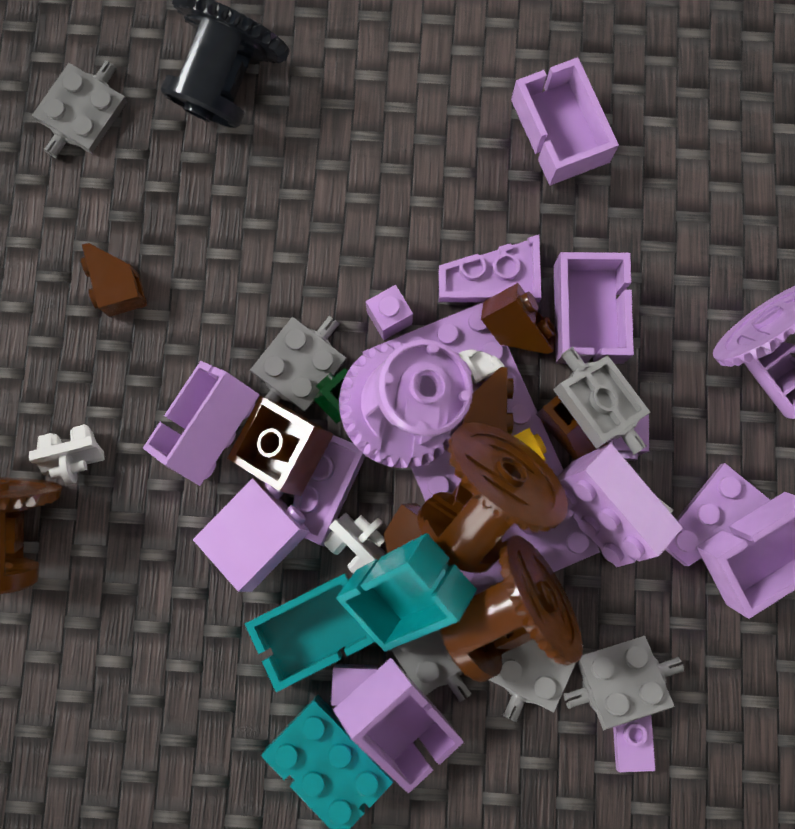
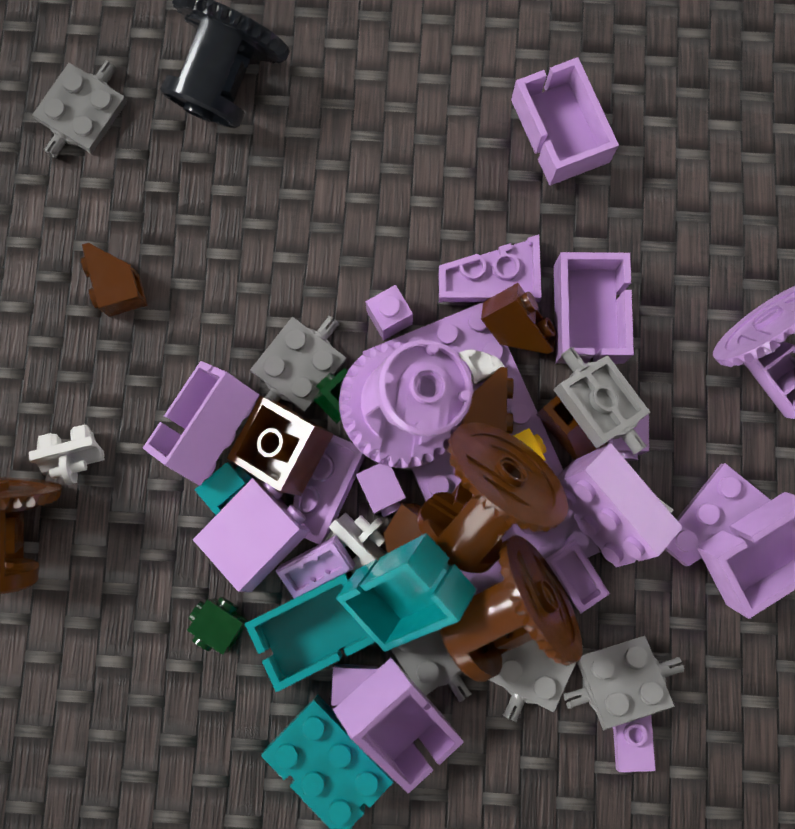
(216, 625): none -> dark green brick
(222, 486): none -> teal brick
(315, 567): none -> lavender plate
(381, 489): none -> lavender brick
(577, 576): none -> lavender tile

